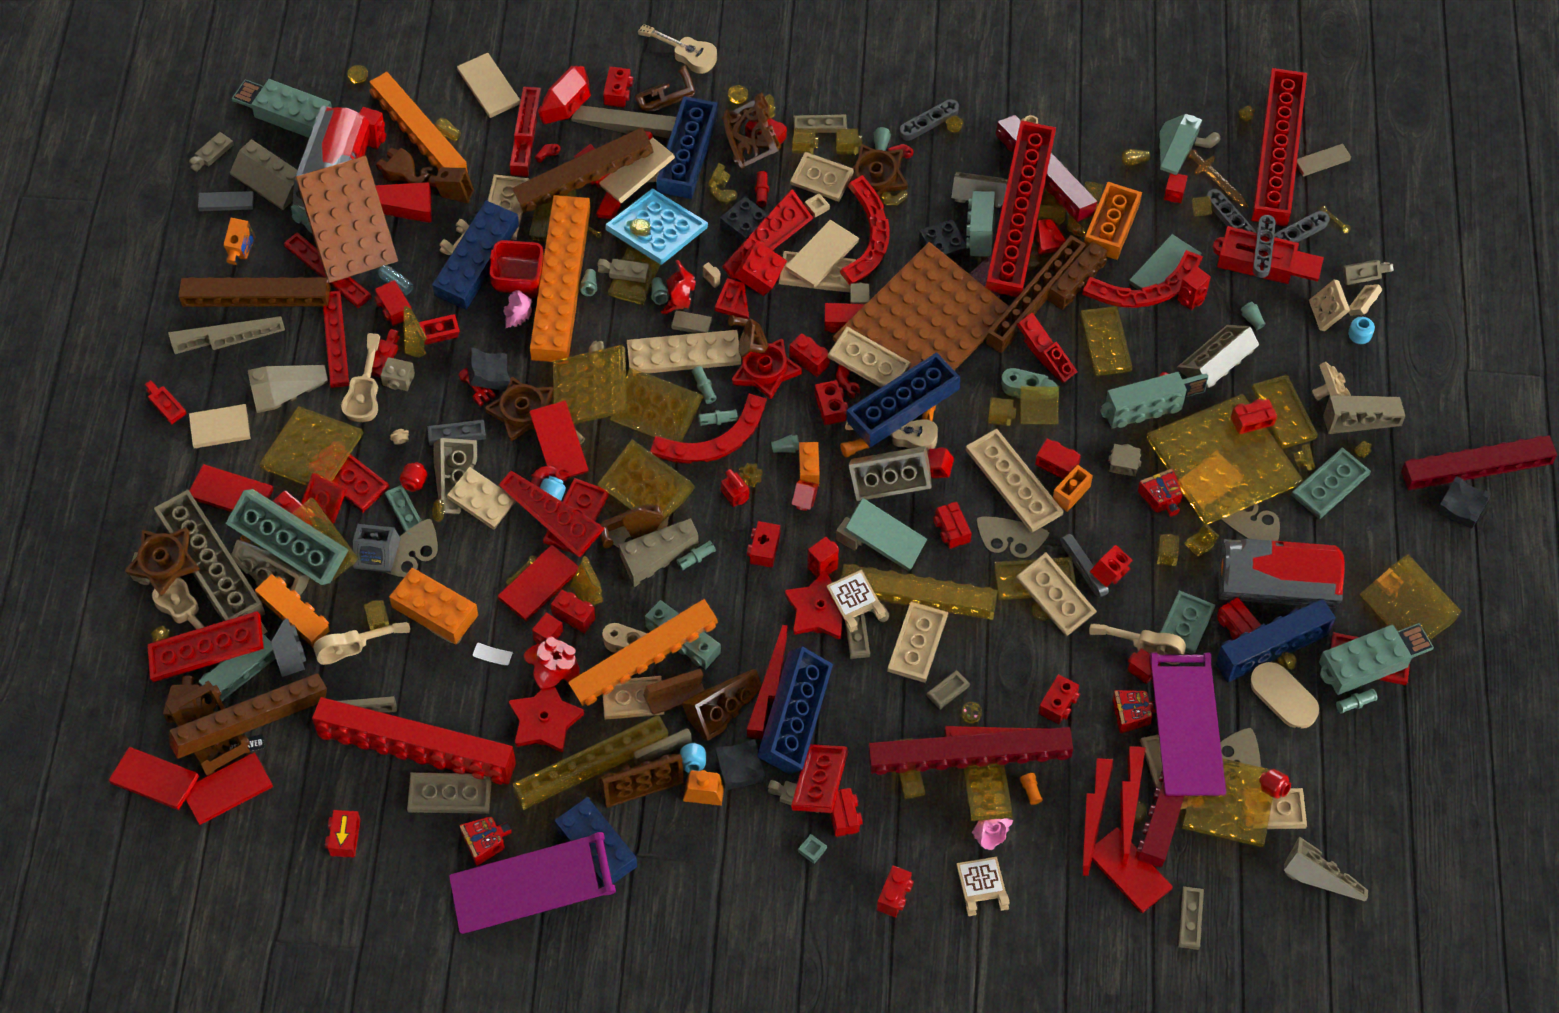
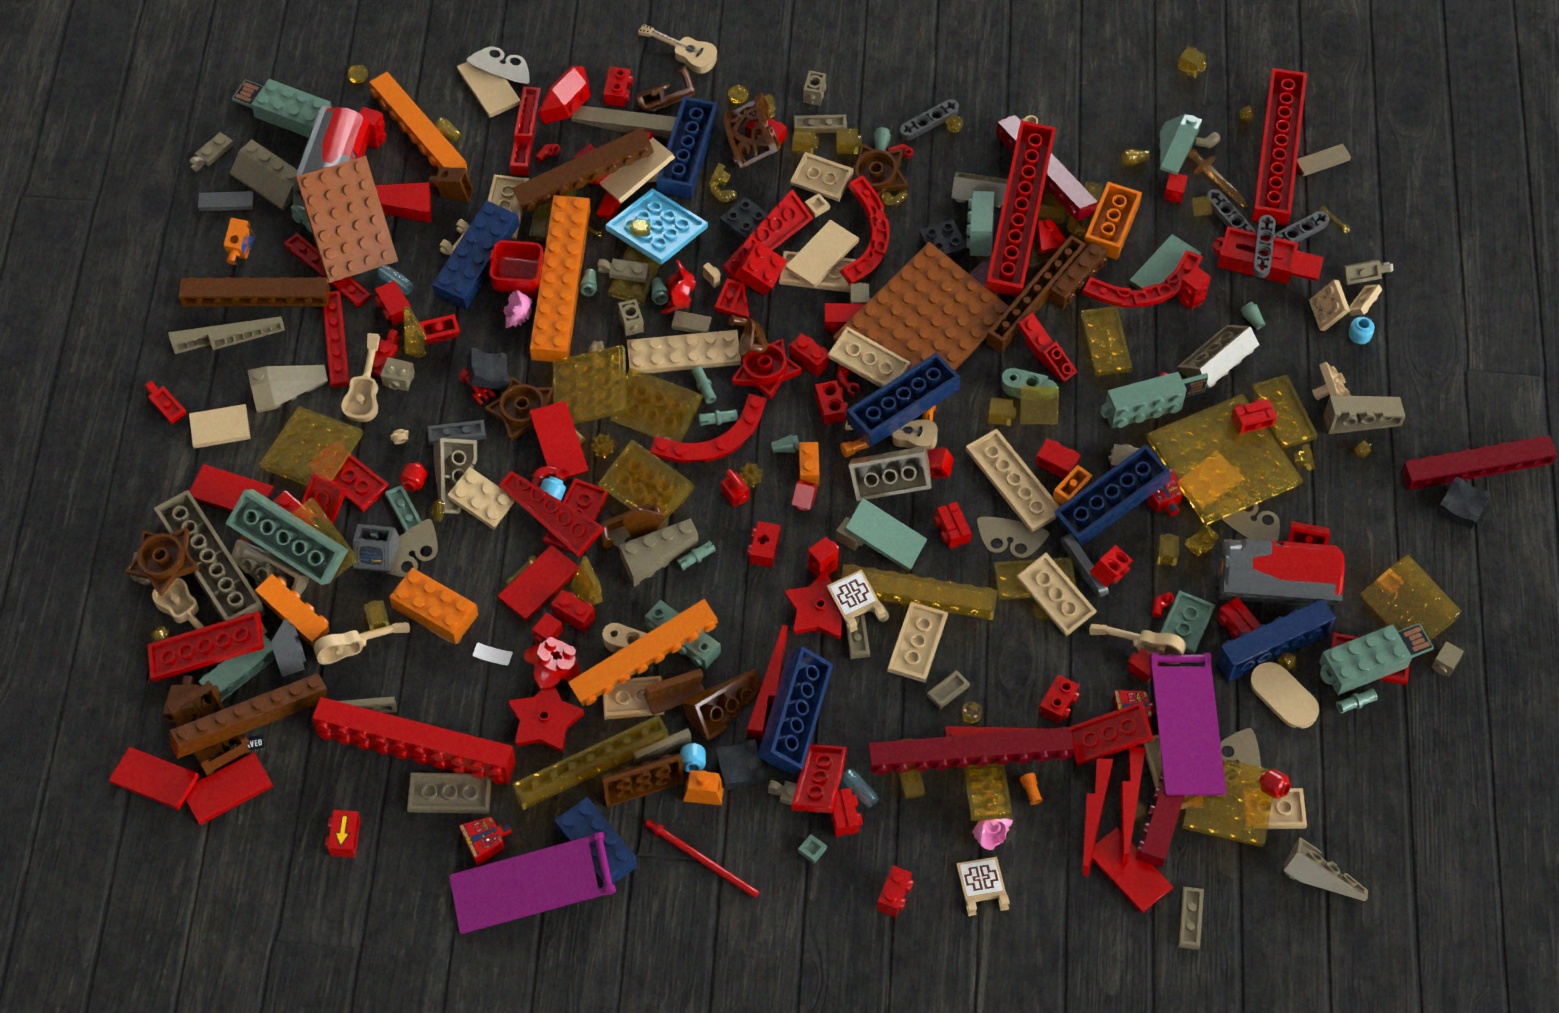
(402, 168): reddish brown hips -> none
(512, 72): none -> piece
(602, 445): none -> clear yellow gear
(631, 317): none -> dark tan head
(659, 830): none -> red bar
(761, 189): red pin -> none
(814, 88): none -> dark tan head
(860, 788): none -> clear light blue piece
(1110, 733): none -> red tile
(1113, 495): none -> dark blue brick
(1160, 602): none -> red arm
(1192, 61): none -> clear yellow brick
(1308, 533): none -> red brick
(1330, 483): sand green tile -> none
(1447, 659): none -> dark tan brick

